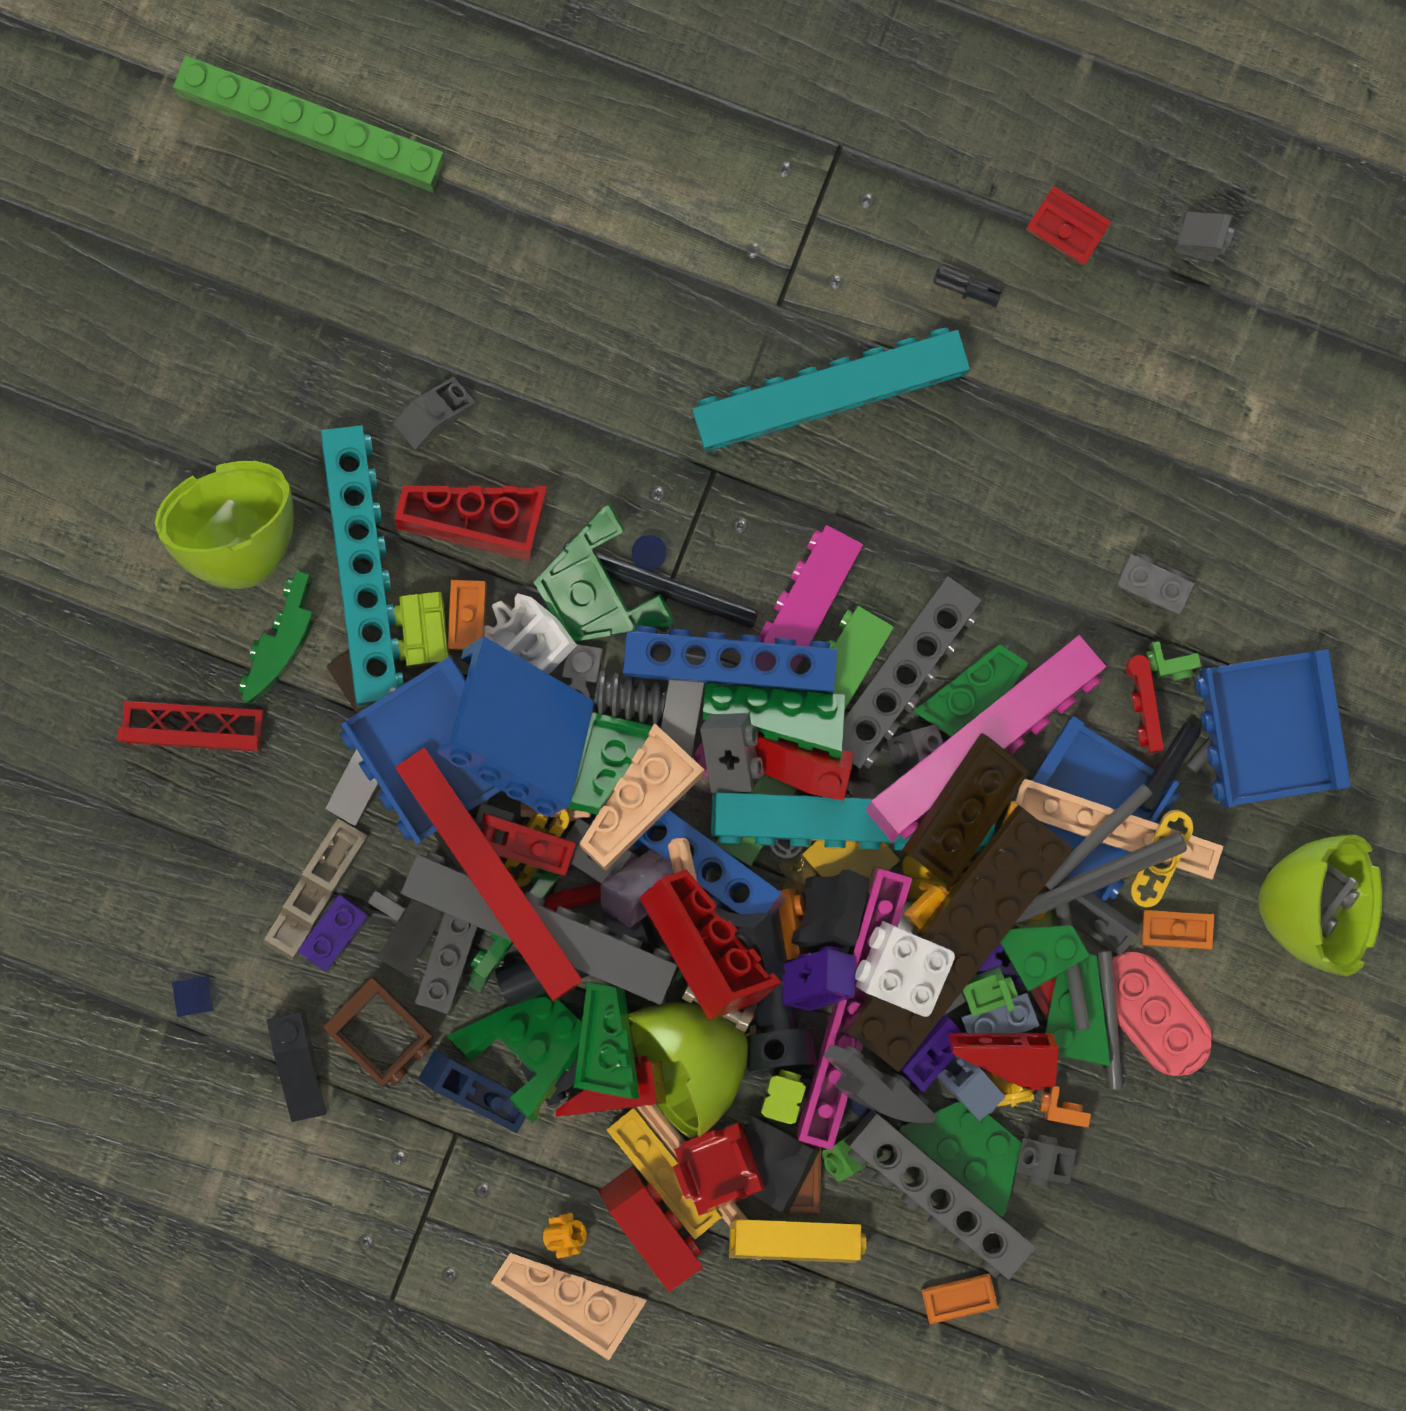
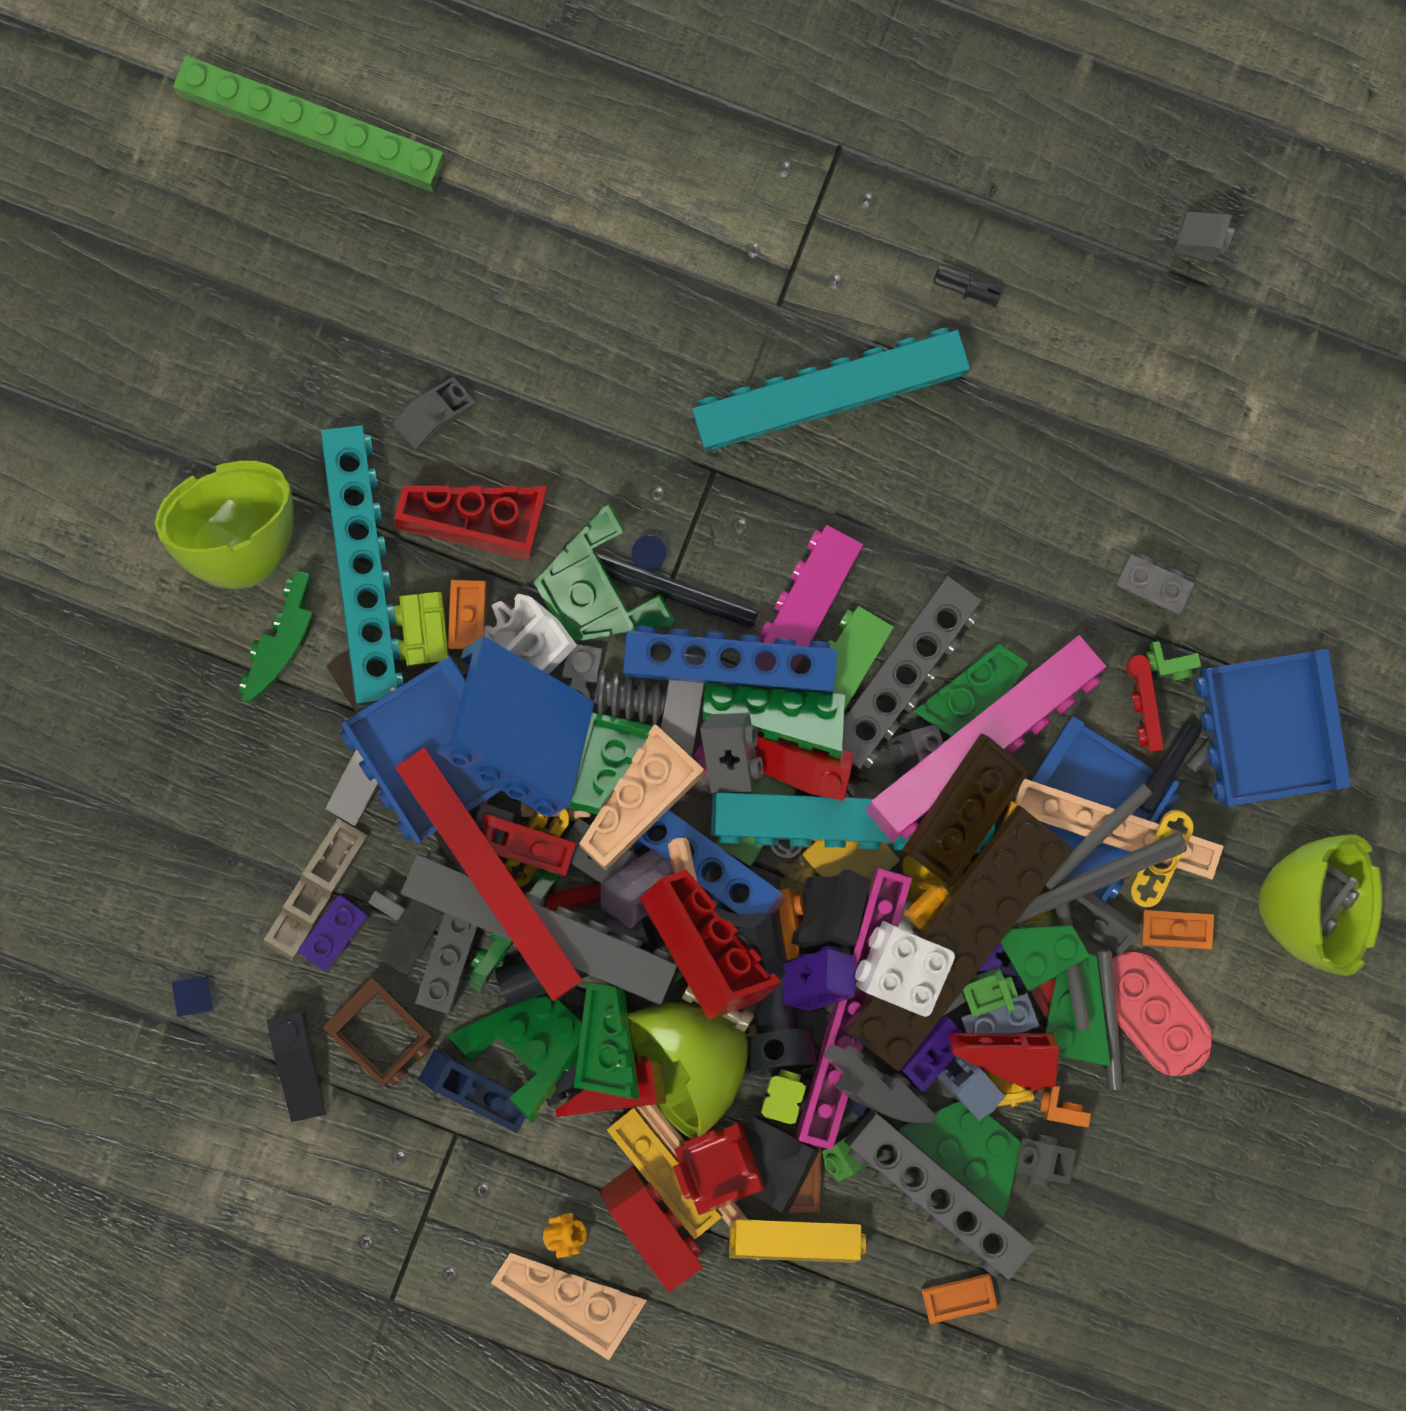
(187, 738): red fence -> none
(1068, 226): red plate -> none

